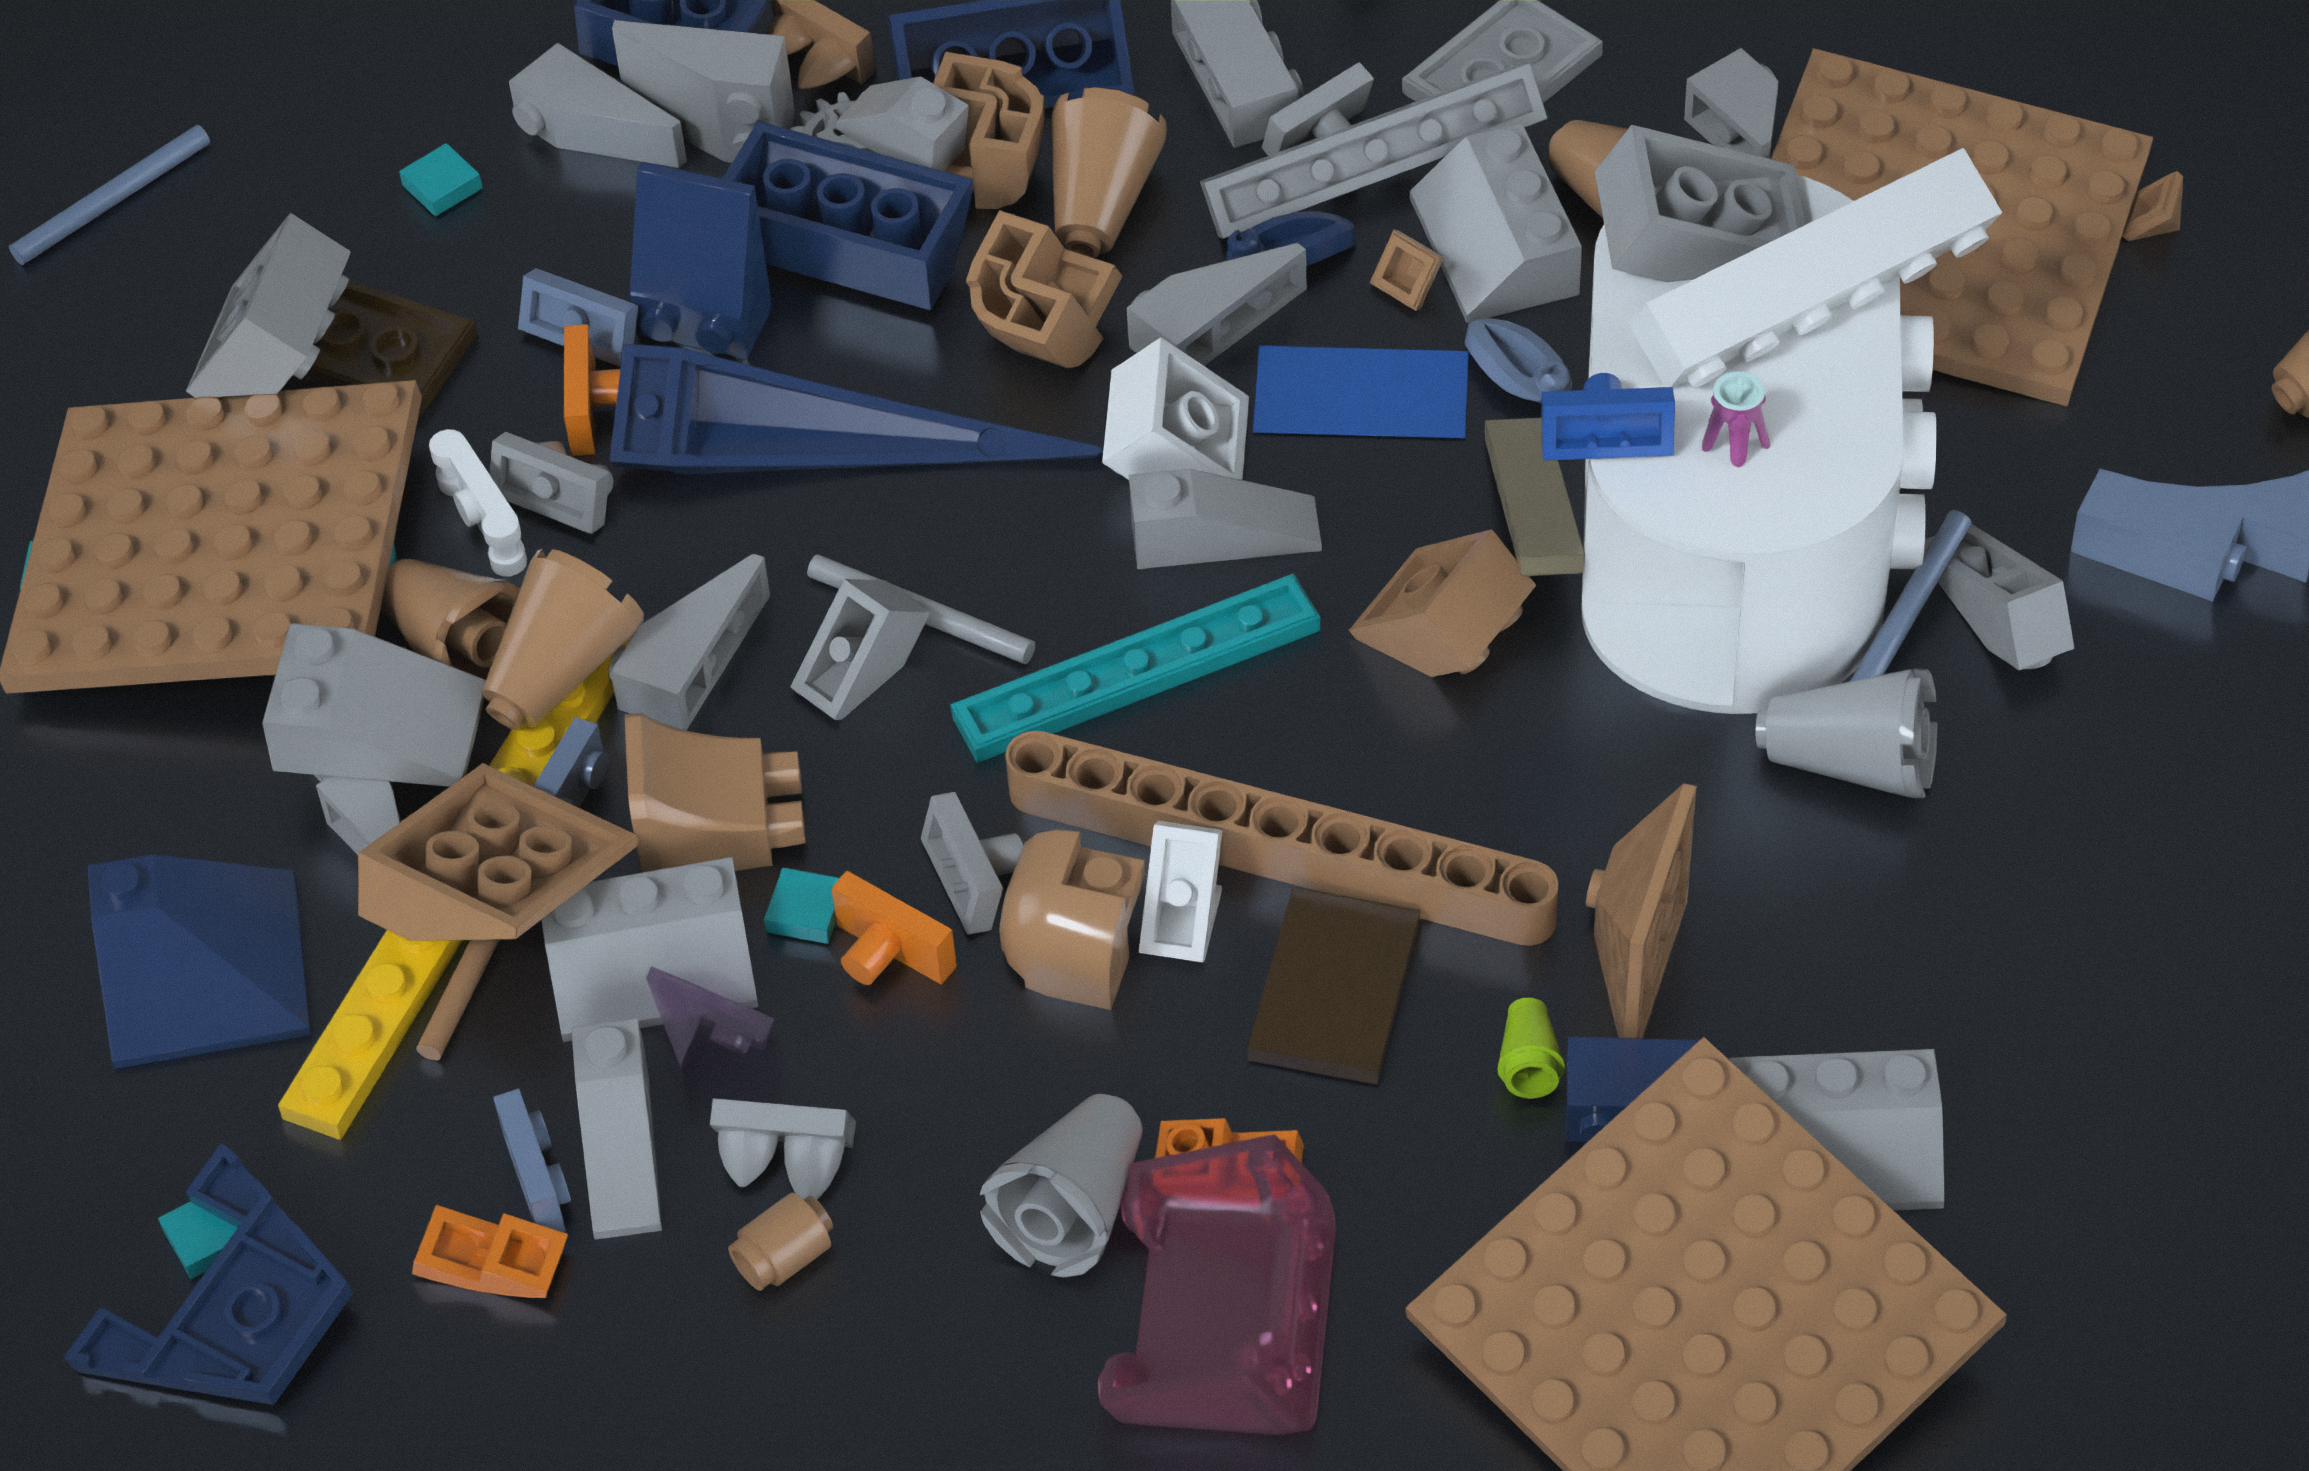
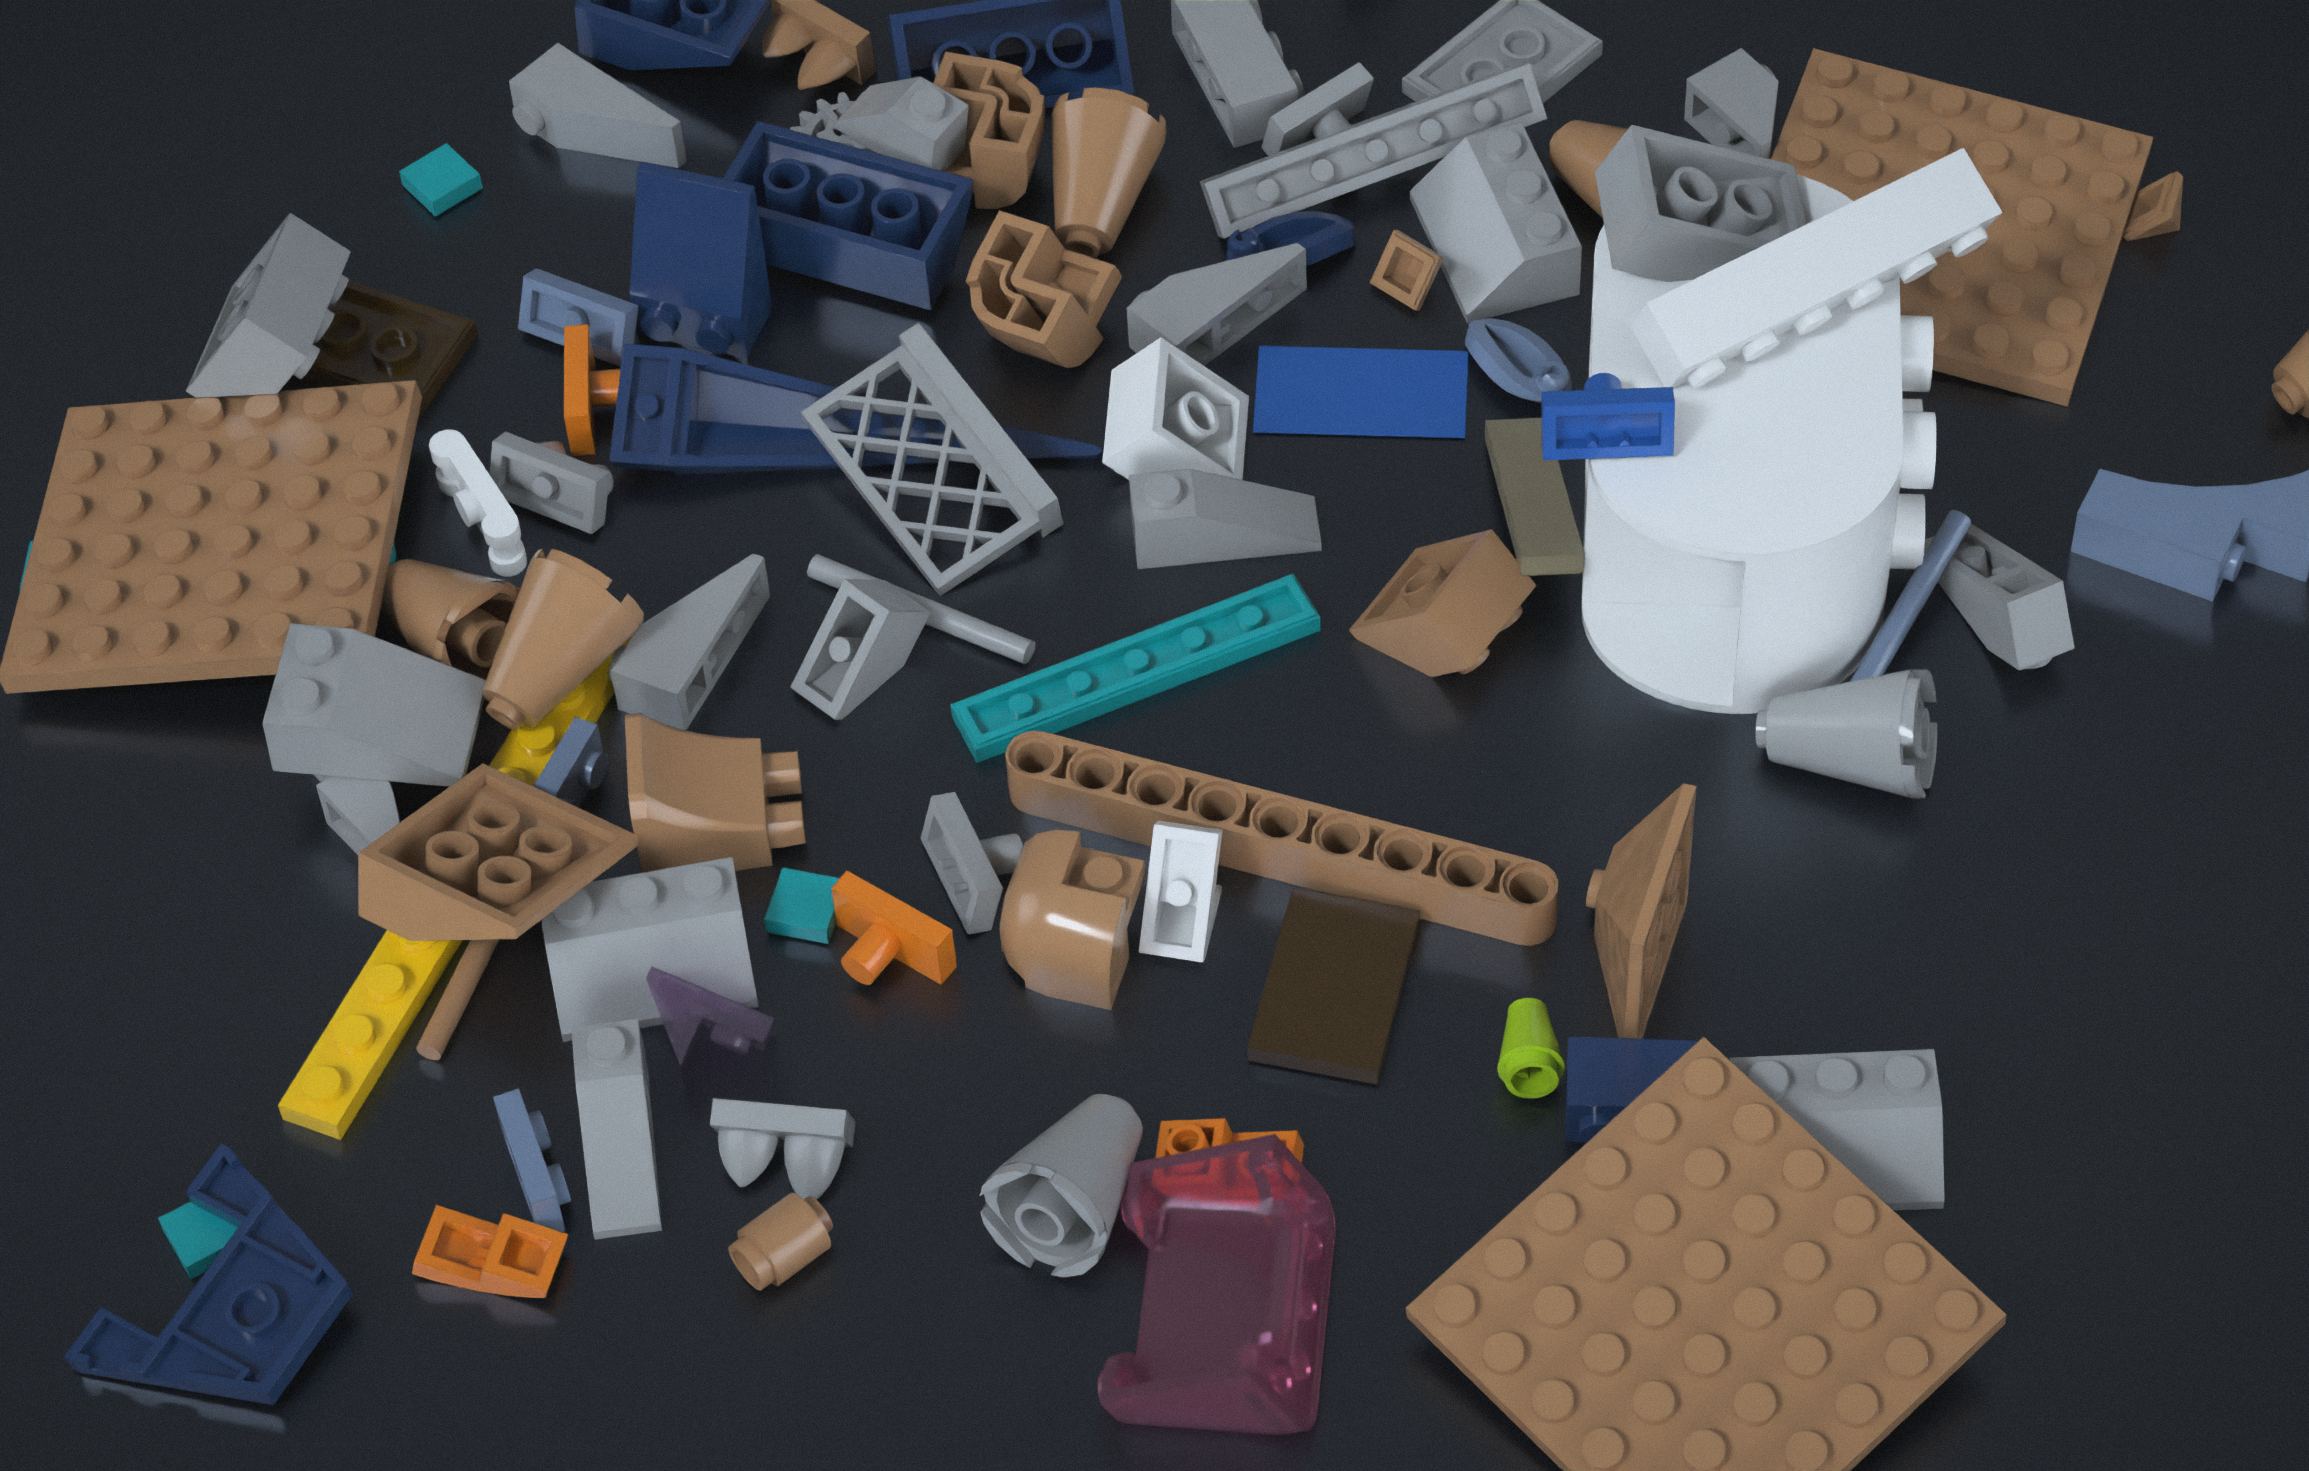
(109, 194): sand blue bar -> none
(196, 956): dark blue slope -> none
(708, 80): light grey slope -> none
(981, 442): none -> light grey fence
(1738, 402): piece -> none

